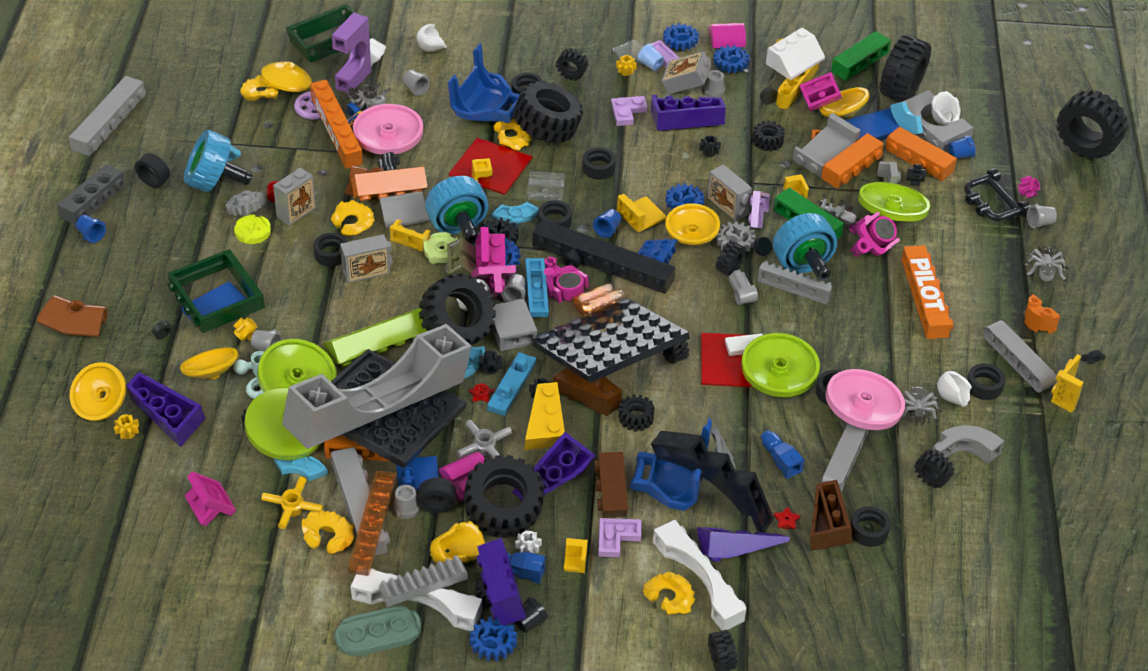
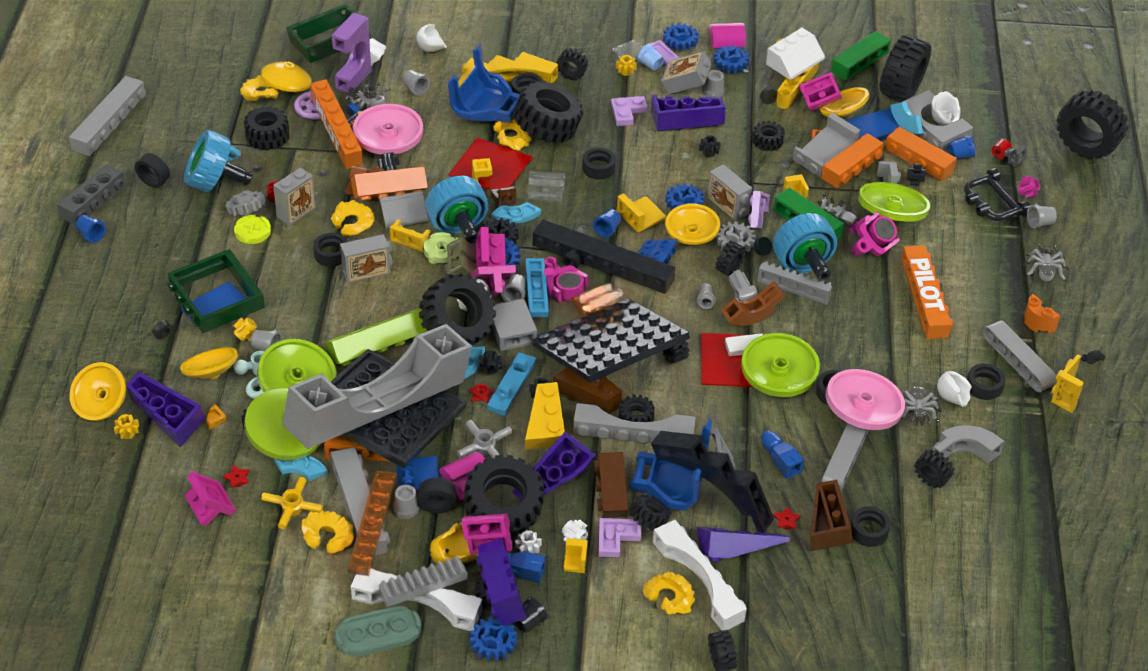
(72, 317): dark orange panel -> none
(215, 417): none -> light orange tile
(237, 481): none -> red plate
(266, 128): none -> black tyre
(485, 529): none -> dark pink brick
(504, 196): none -> reddish brown bracket
(509, 69): none -> yellow arch
(556, 207): black tyre -> none
(575, 530): none -> white gear
(593, 421): none -> light grey arch
(650, 512): none -> black tyre
(706, 297): none -> light grey cone
(755, 309): none -> dark orange arch
(1004, 149): none -> leg

